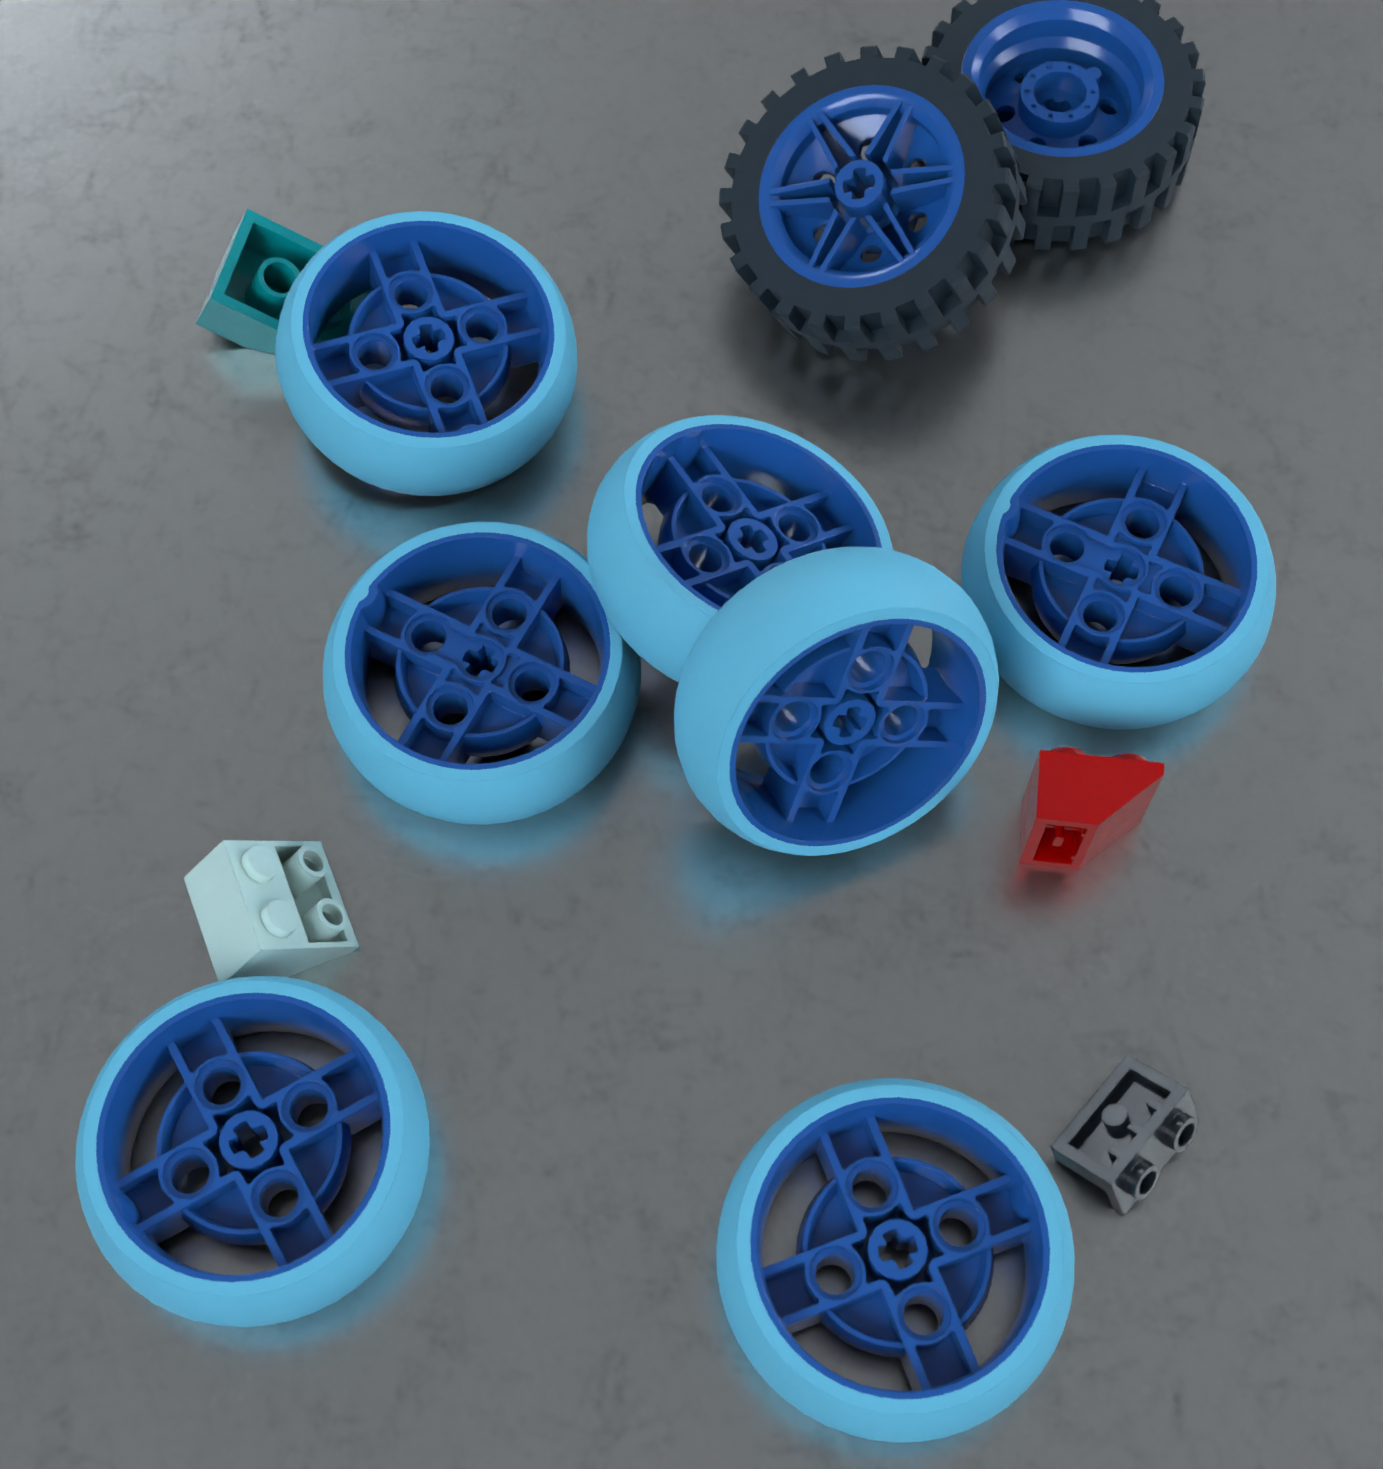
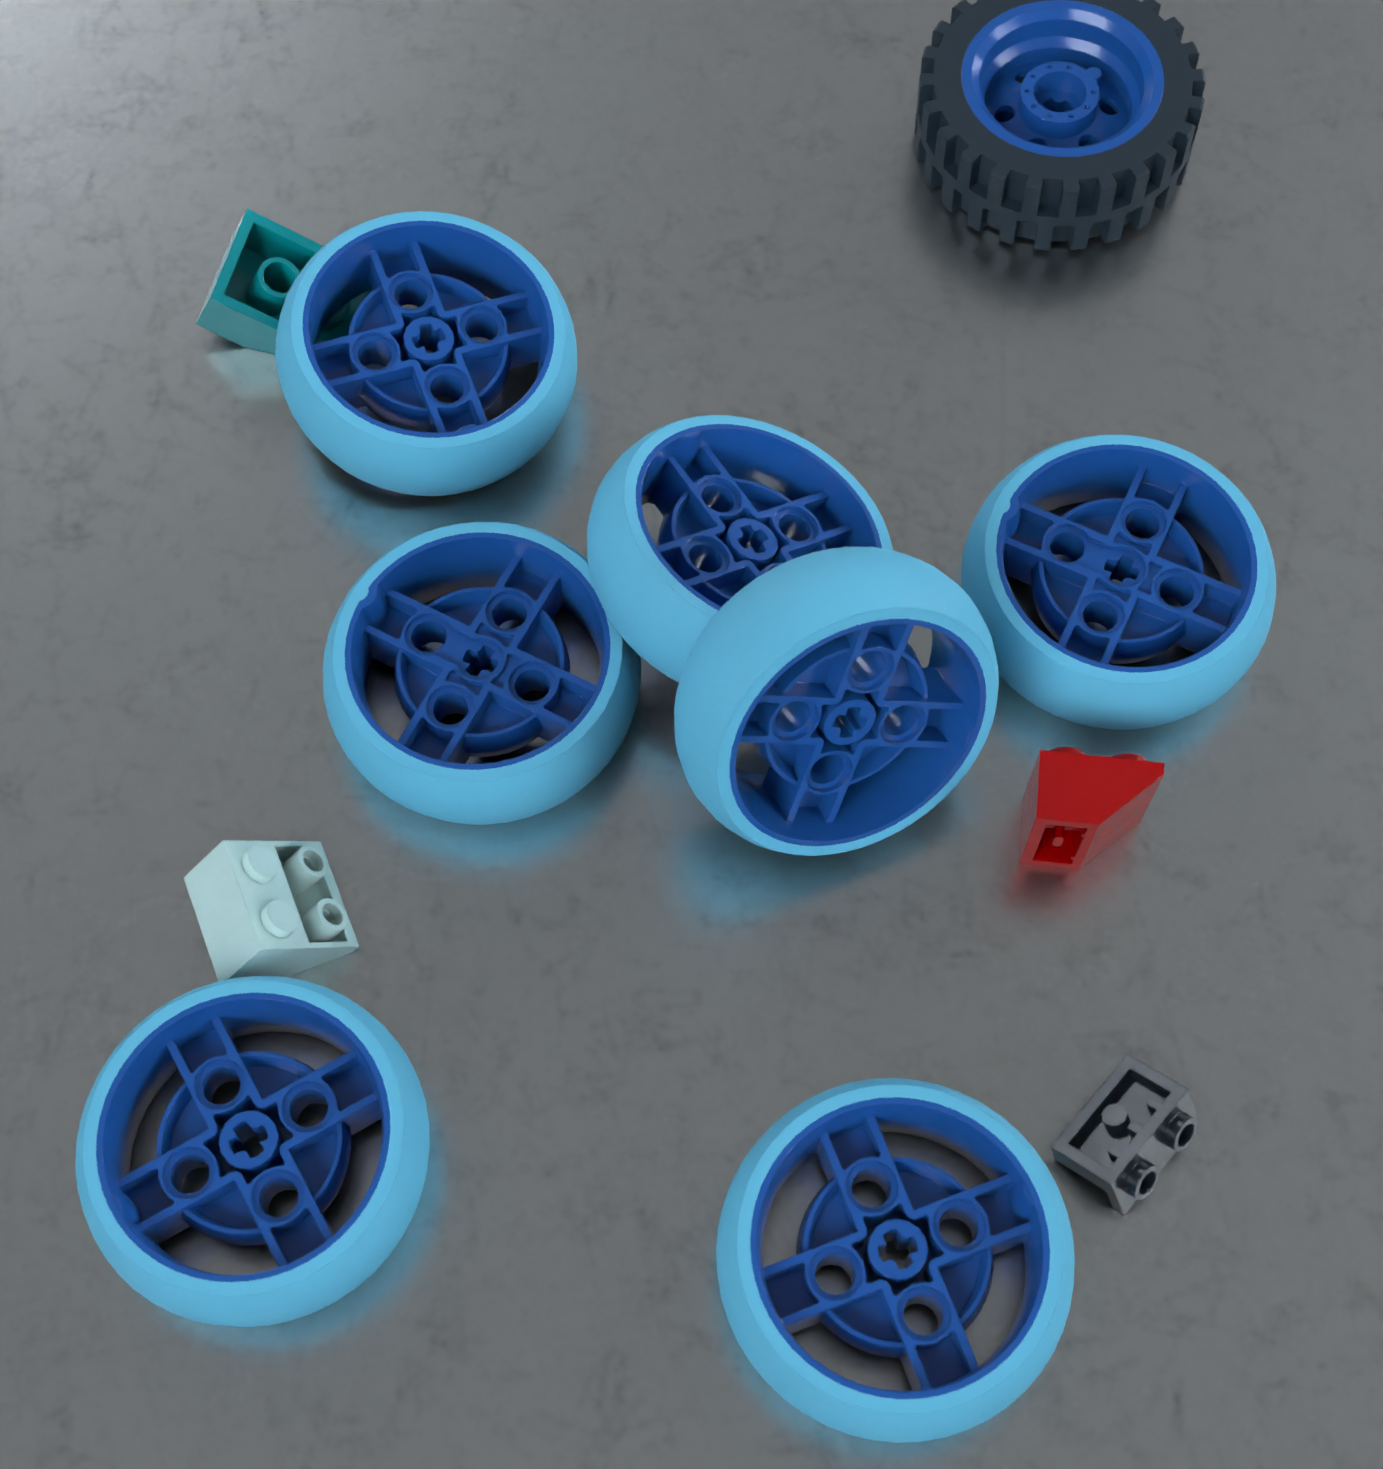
(922, 276): wheel -> none

